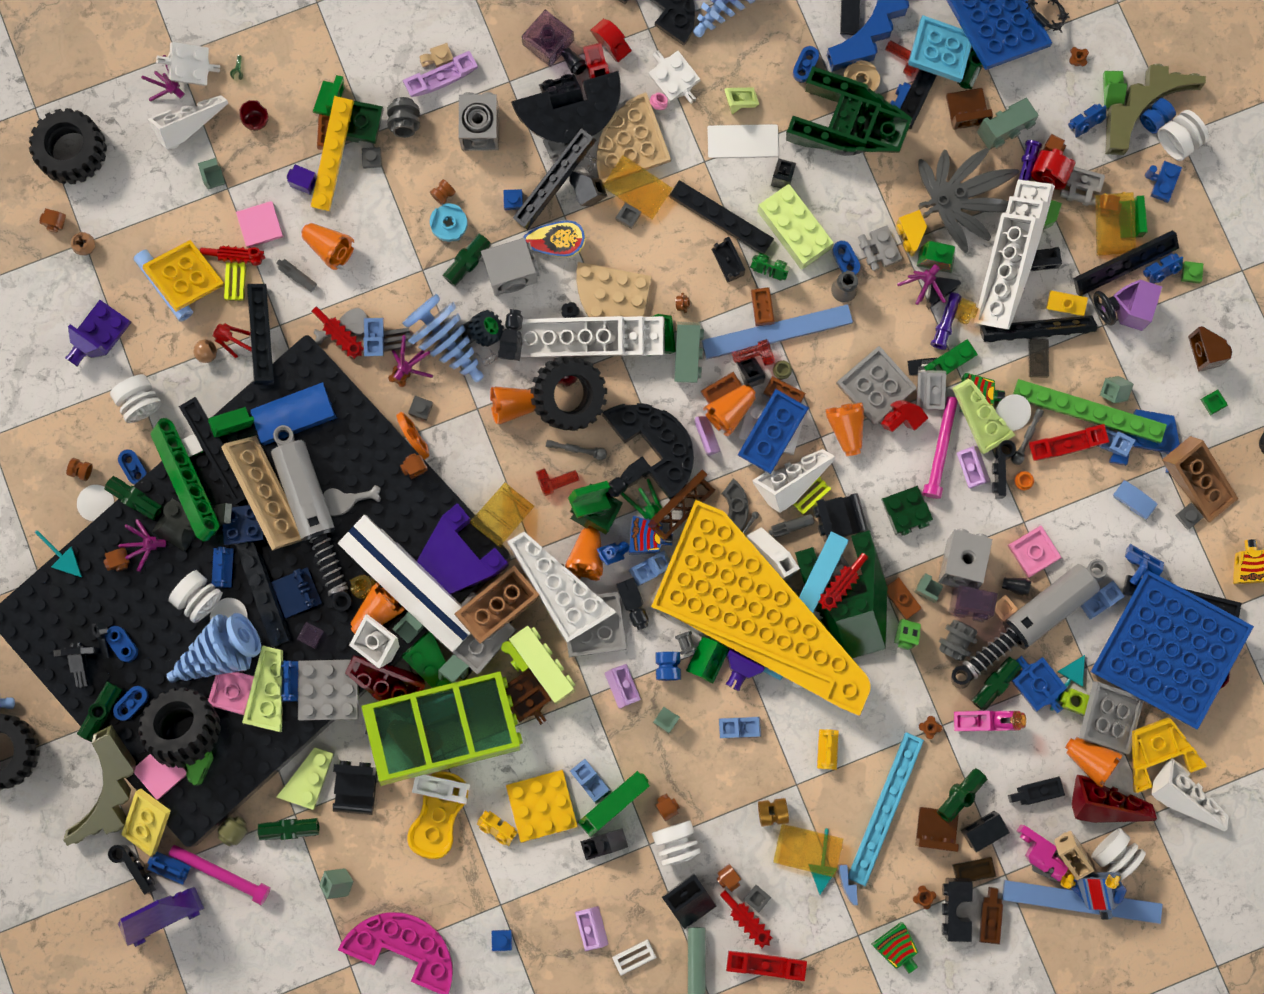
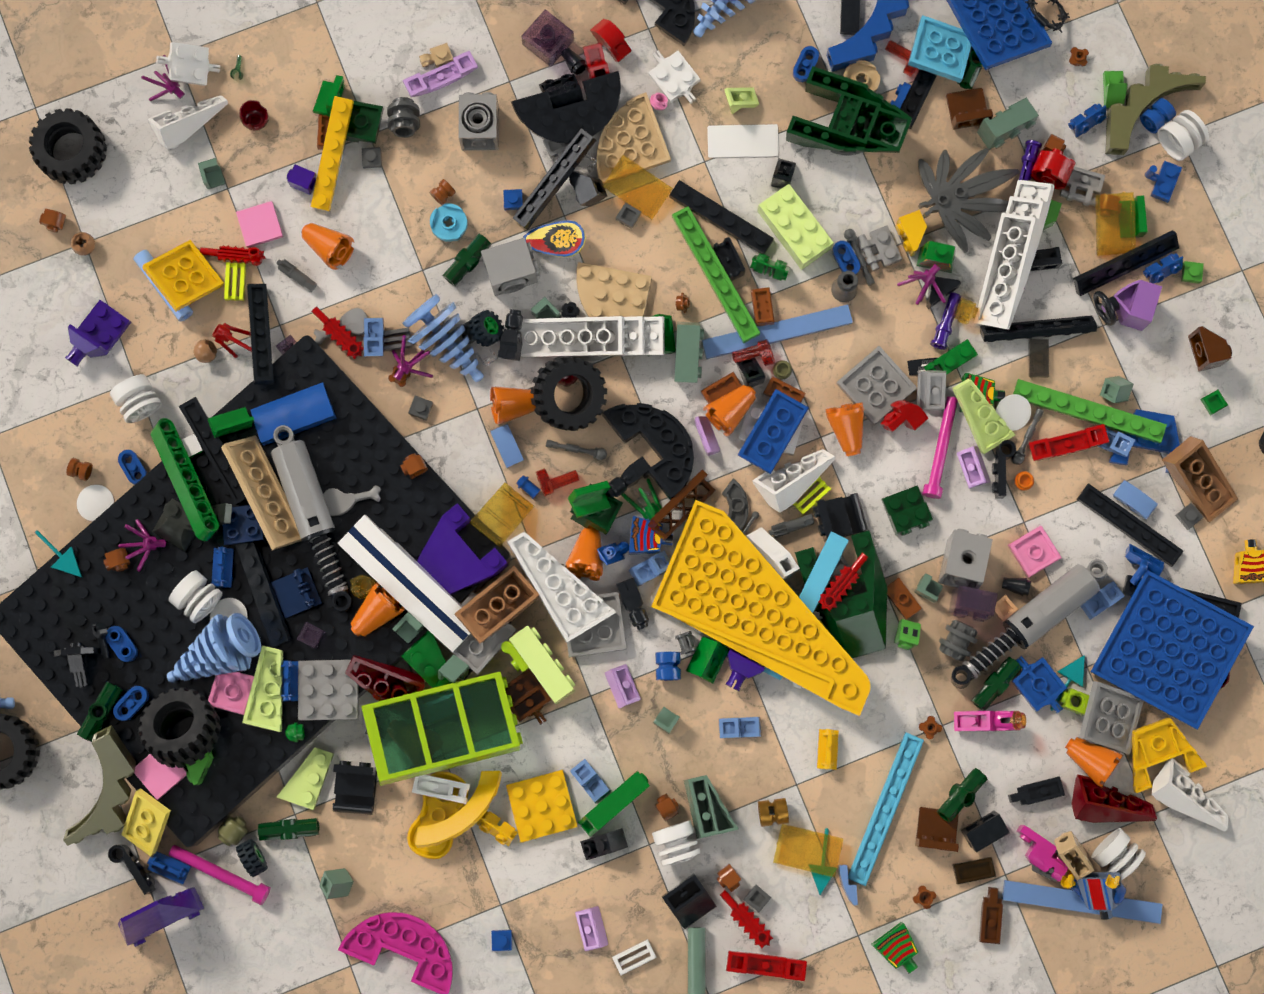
(133, 498): dark green piece -> none
(251, 857): none -> black wheel
(286, 344): none -> plate
(295, 732): none -> green plate
(375, 642): white slope -> none
(412, 435): orange tile -> none
(465, 817): none -> yellow tile
(506, 445): none -> medium blue slope
(528, 486): none -> blue pin
(545, 309): none -> sand green panel
(707, 809): none -> sand green wedge
(716, 274): none -> bright green plate
(851, 237): none -> dark grey piece
(956, 892): black arch -> none
(1067, 303): yellow plate -> none
(1130, 525): none -> black tile

